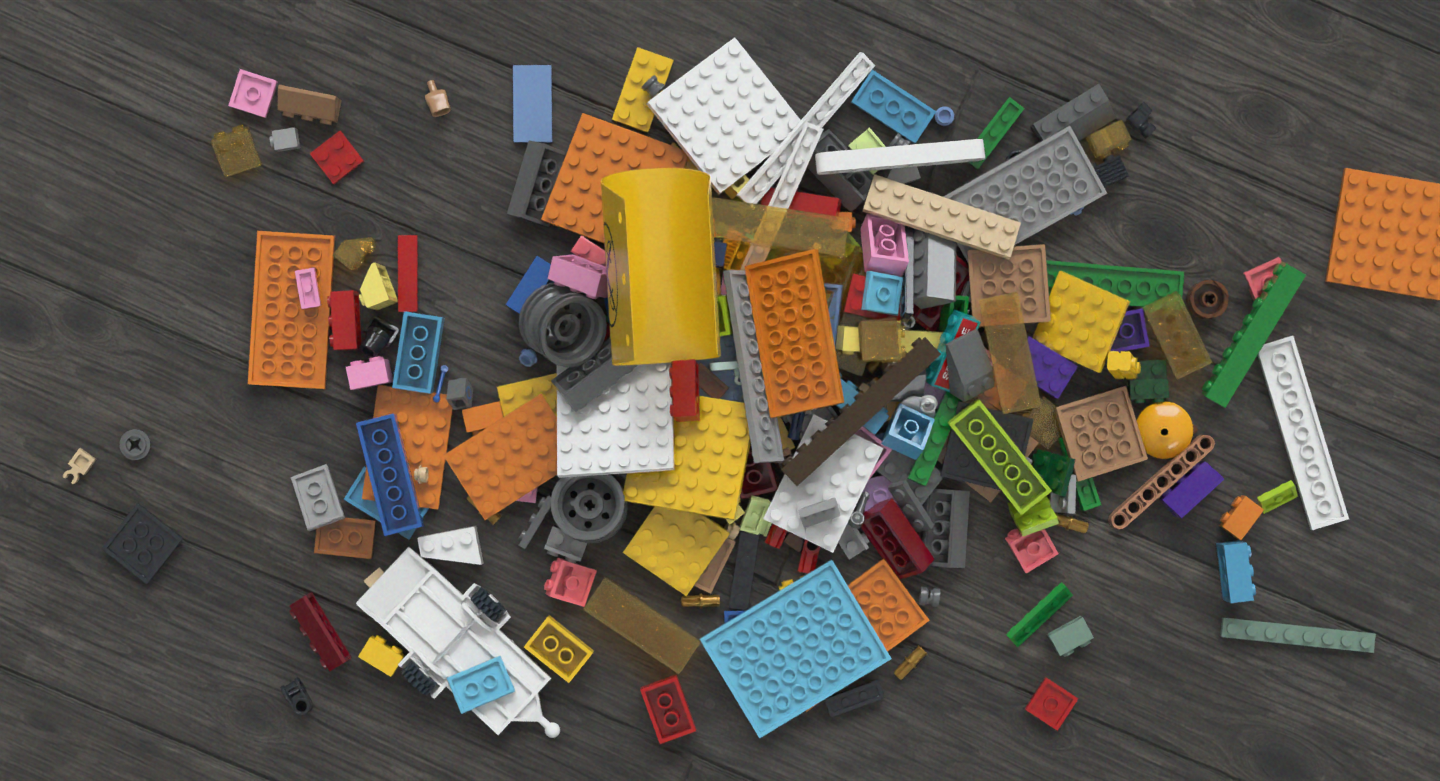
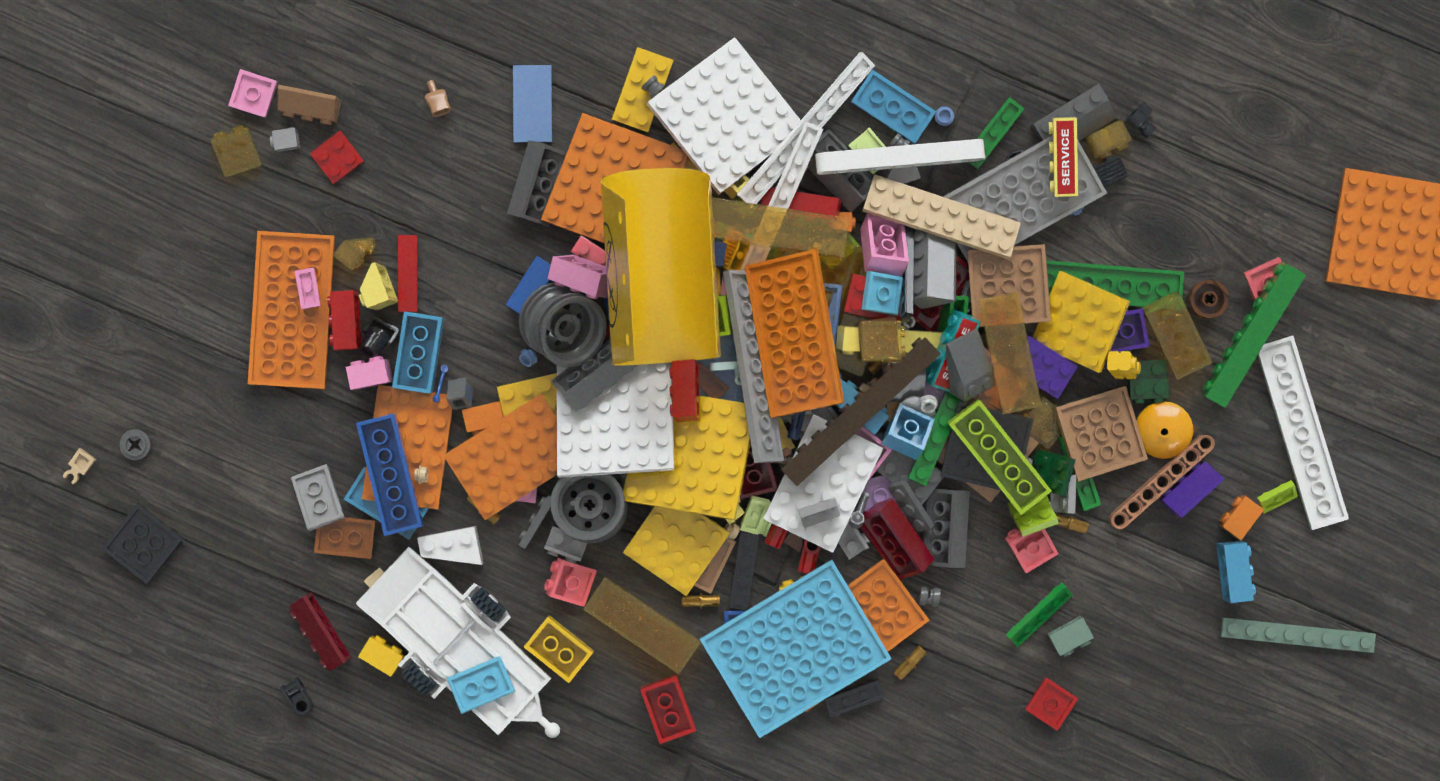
(1064, 156): none -> brick

